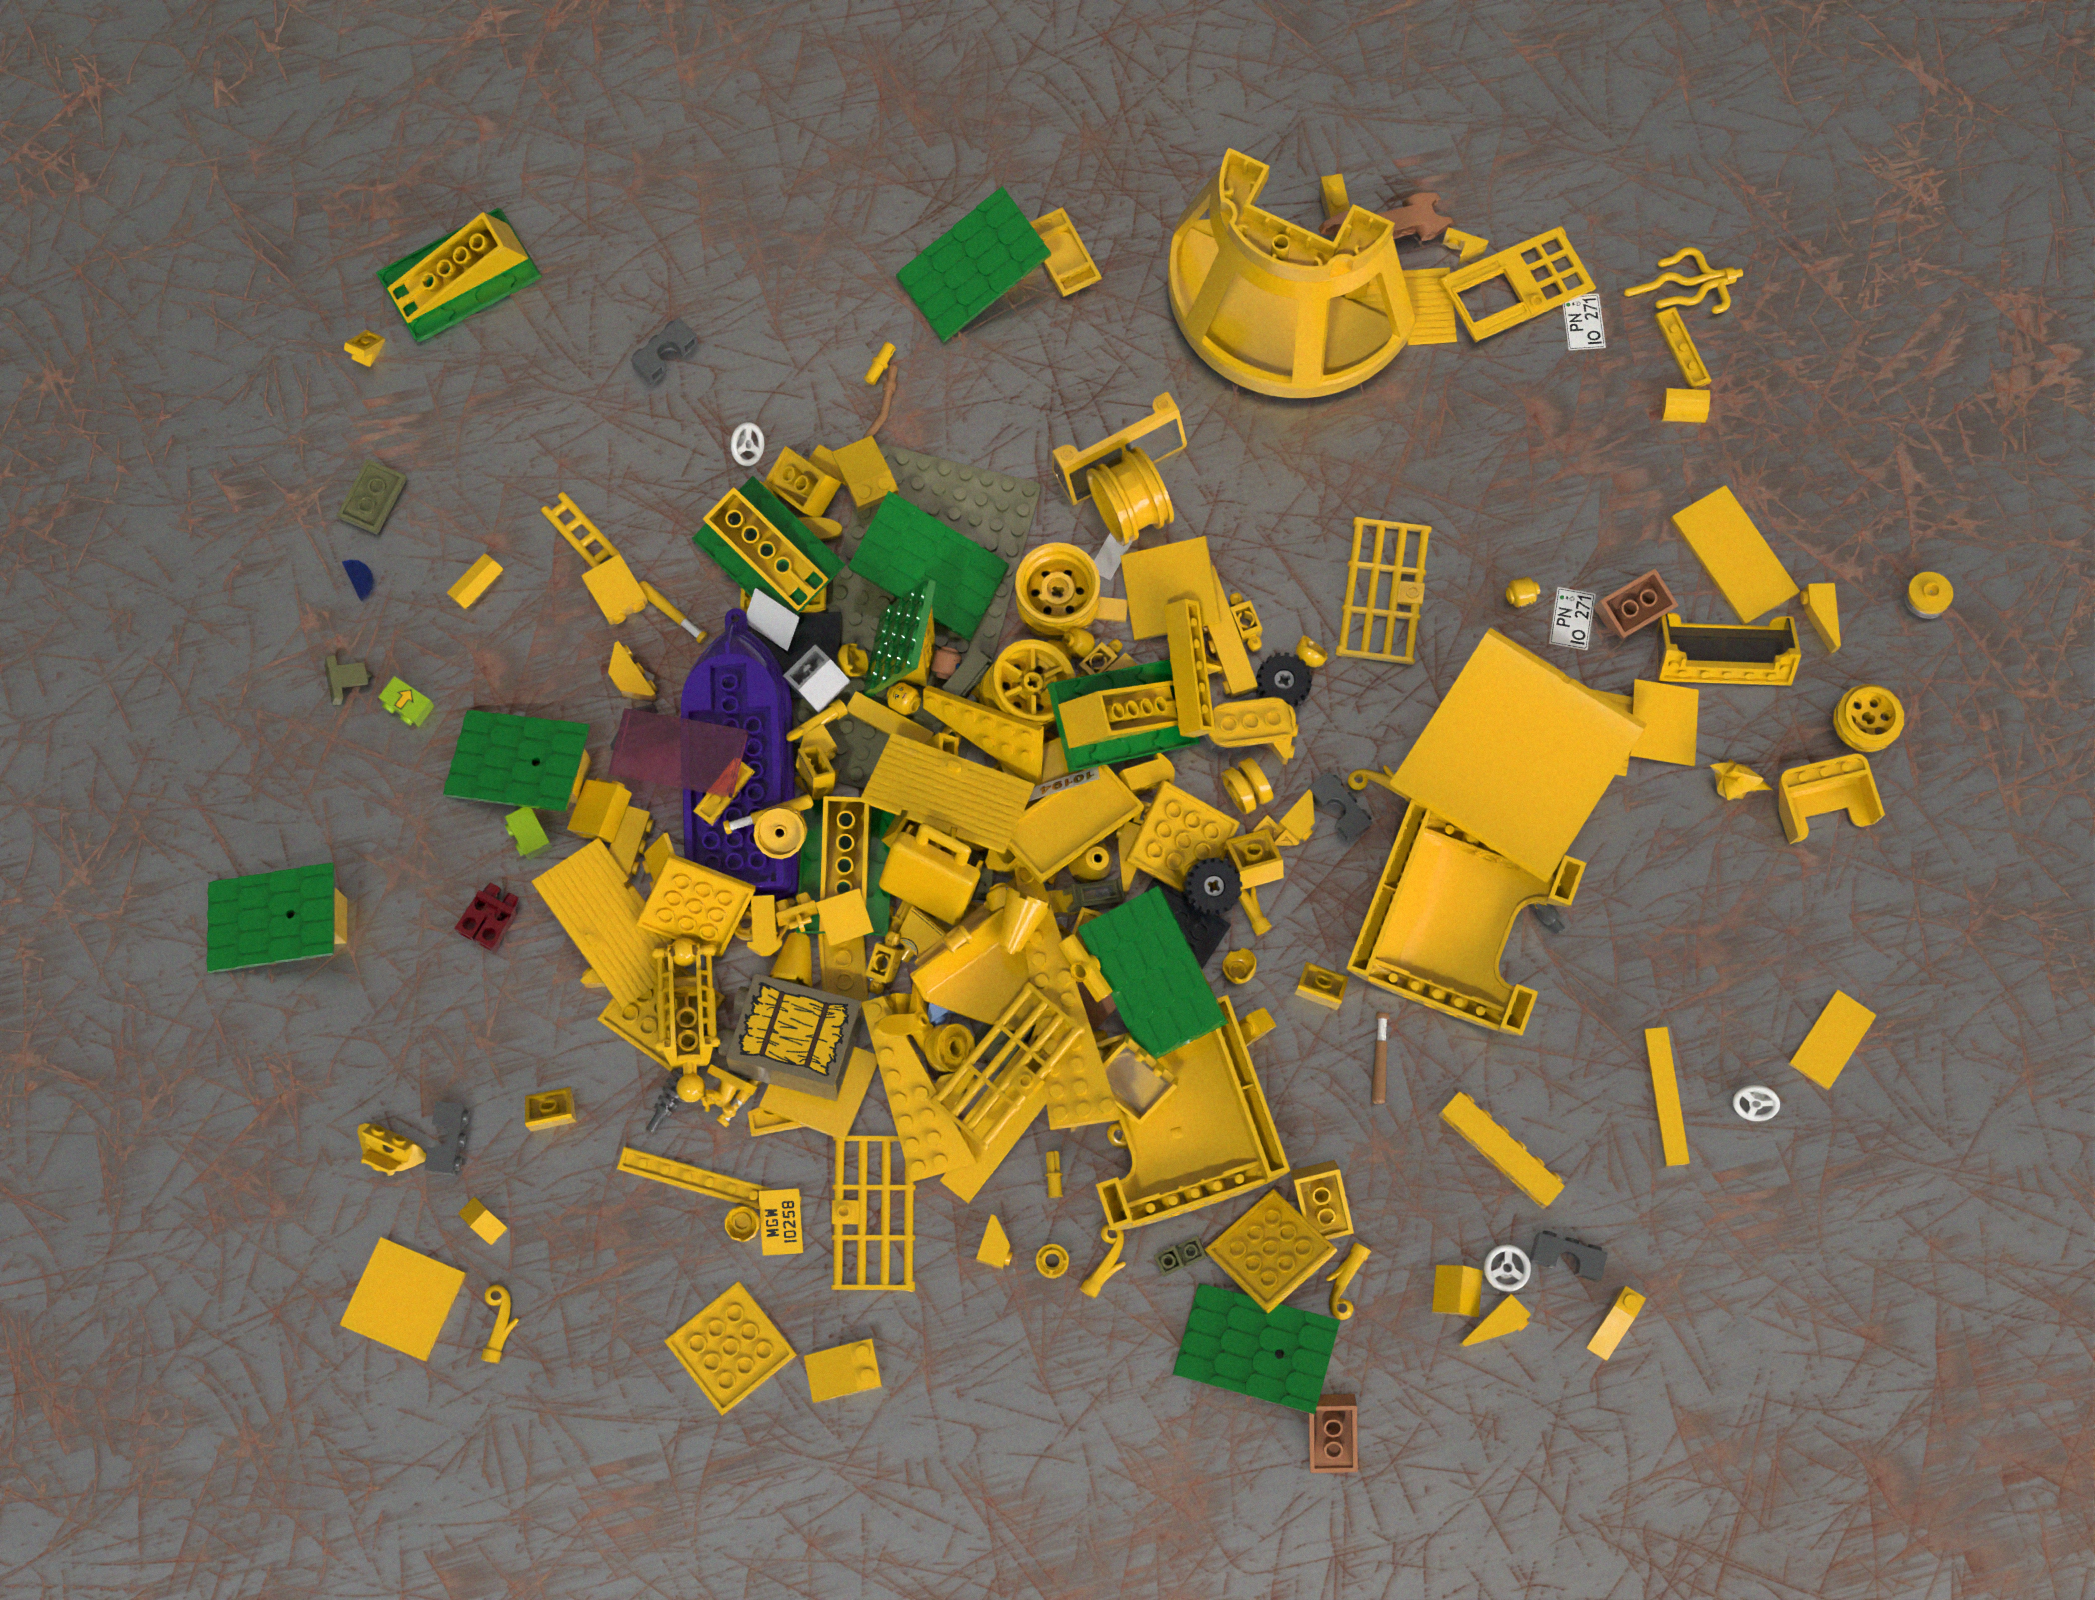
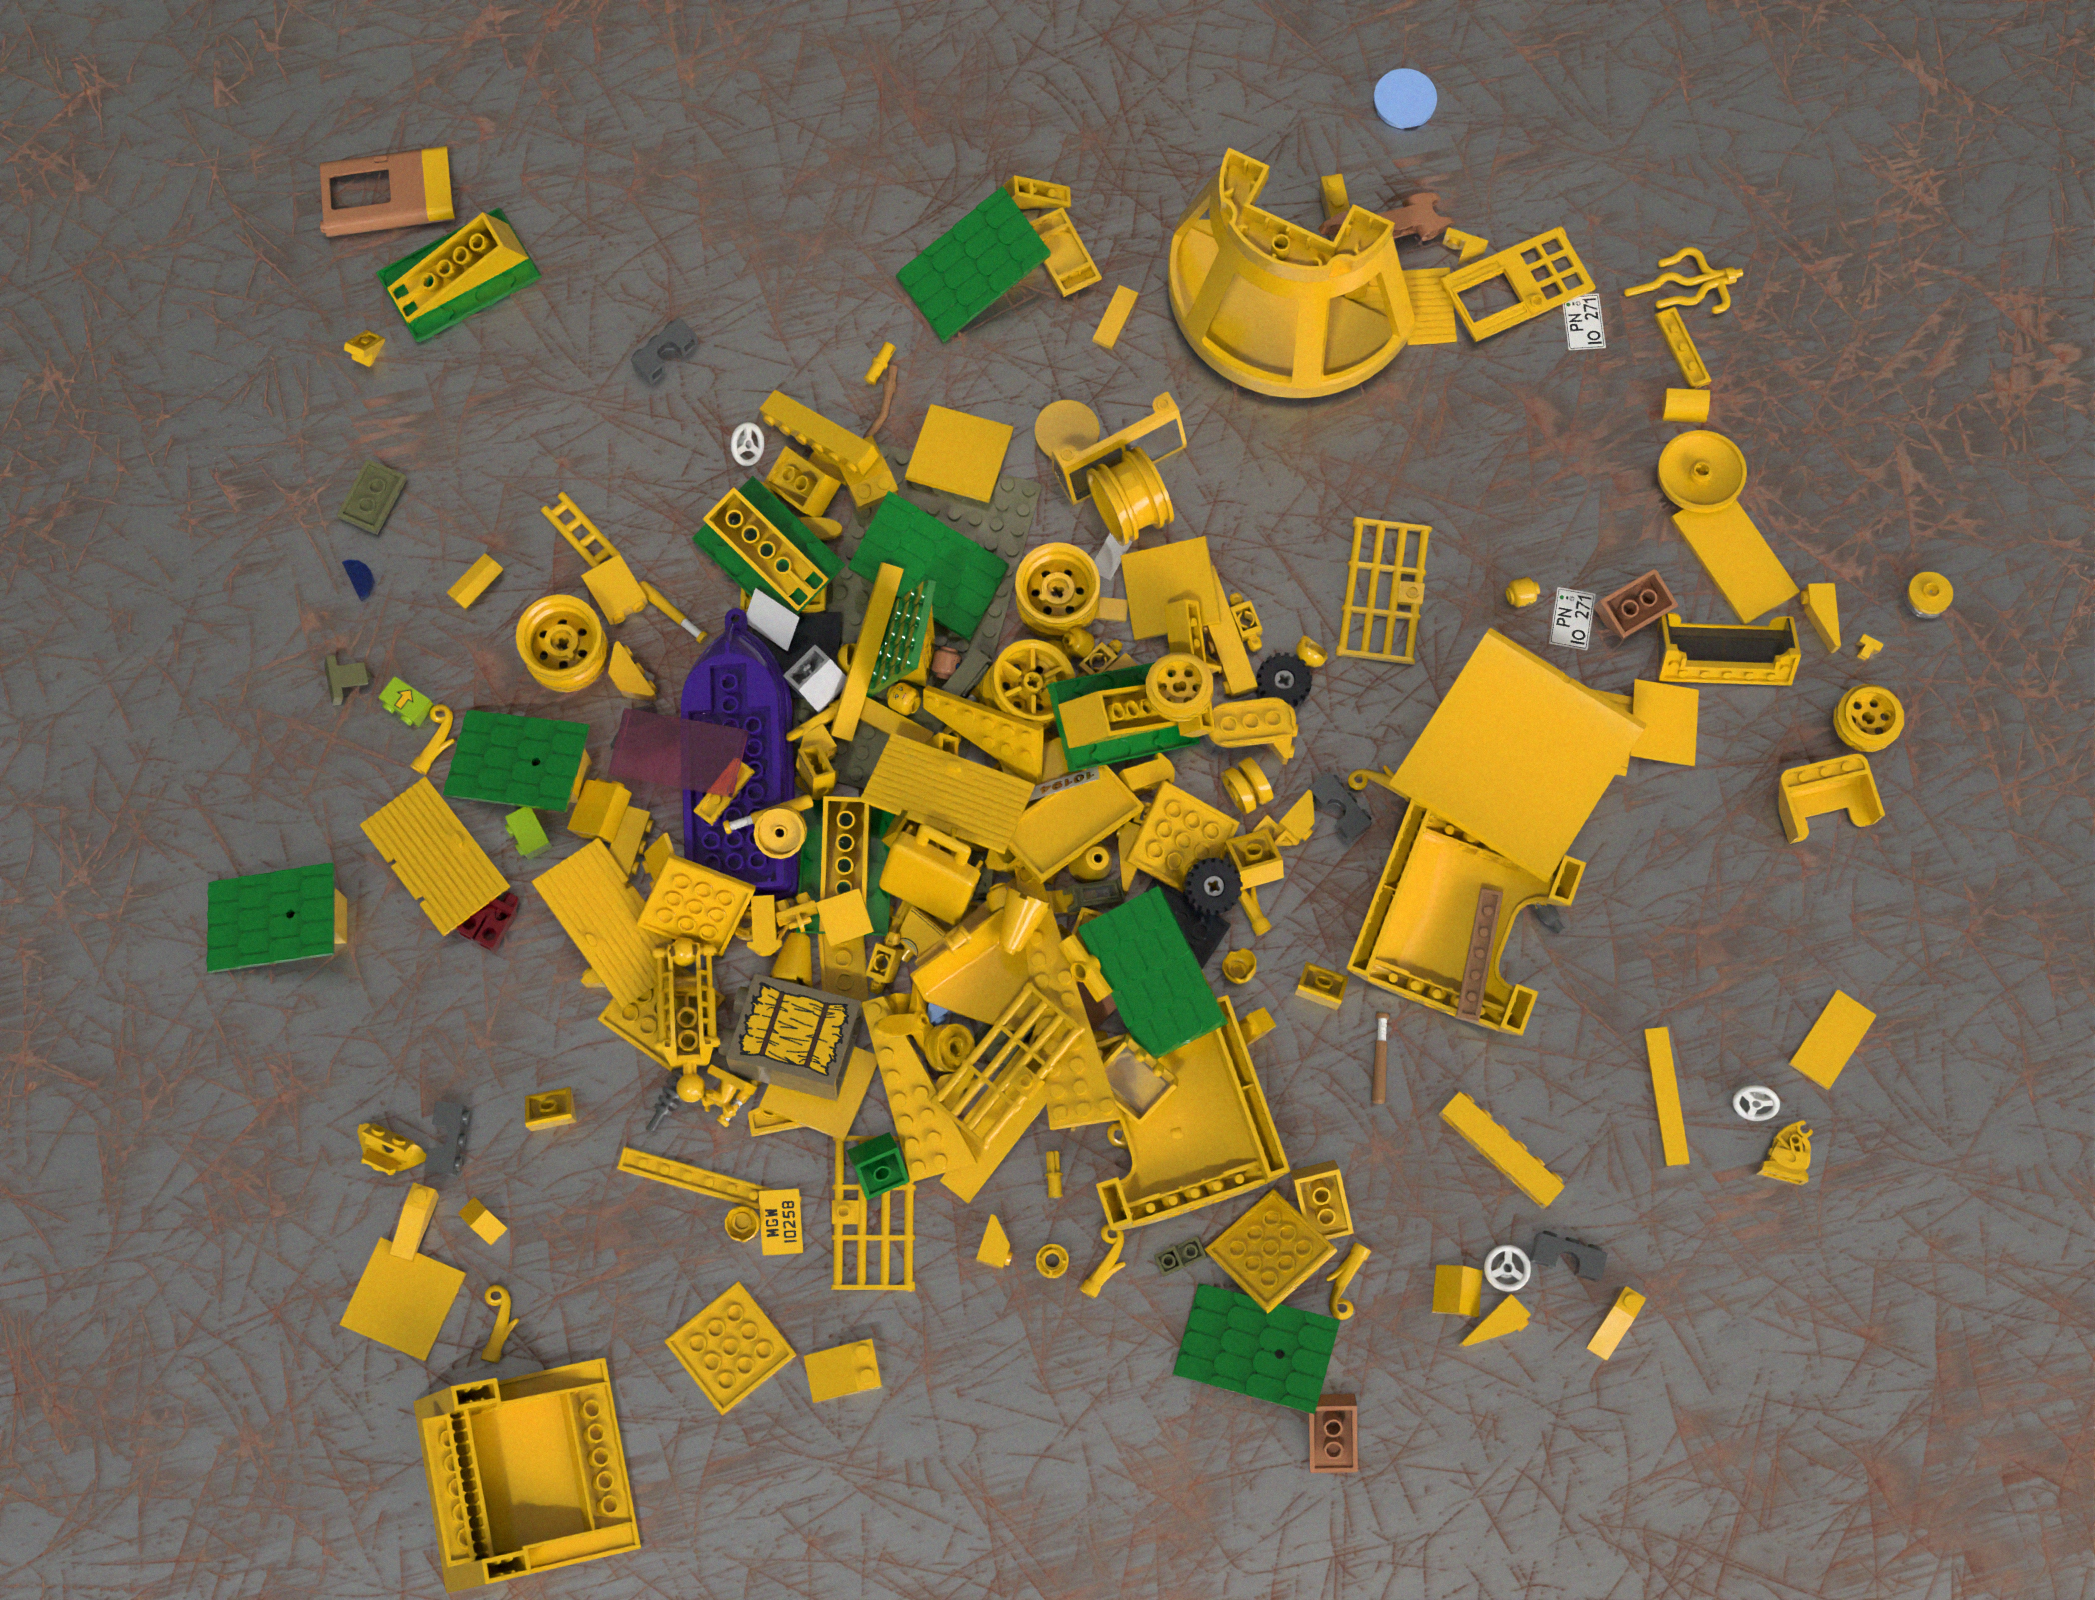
(414, 1221): none -> yellow slope
(417, 189): none -> nougat piece
(434, 856): none -> yellow door
(436, 744): none -> yellow plant
(525, 1474): none -> yellow slope
(545, 616): none -> yellow wheel
(819, 433): none -> yellow brick
(866, 651): none -> yellow tile
(878, 1165): none -> green slope
(959, 453): none -> yellow tile
(1037, 194): none -> yellow slope
(1066, 424): none -> yellow tile
(1115, 317): none -> yellow tile
(1181, 708): none -> yellow wheel
(1405, 98): none -> light blue tile
(1479, 955): none -> medium nougat tile
(1702, 471): none -> yellow dish
(1736, 780): yellow hair -> none
(1786, 1156): none -> yellow piece
(1868, 646): none -> yellow tile

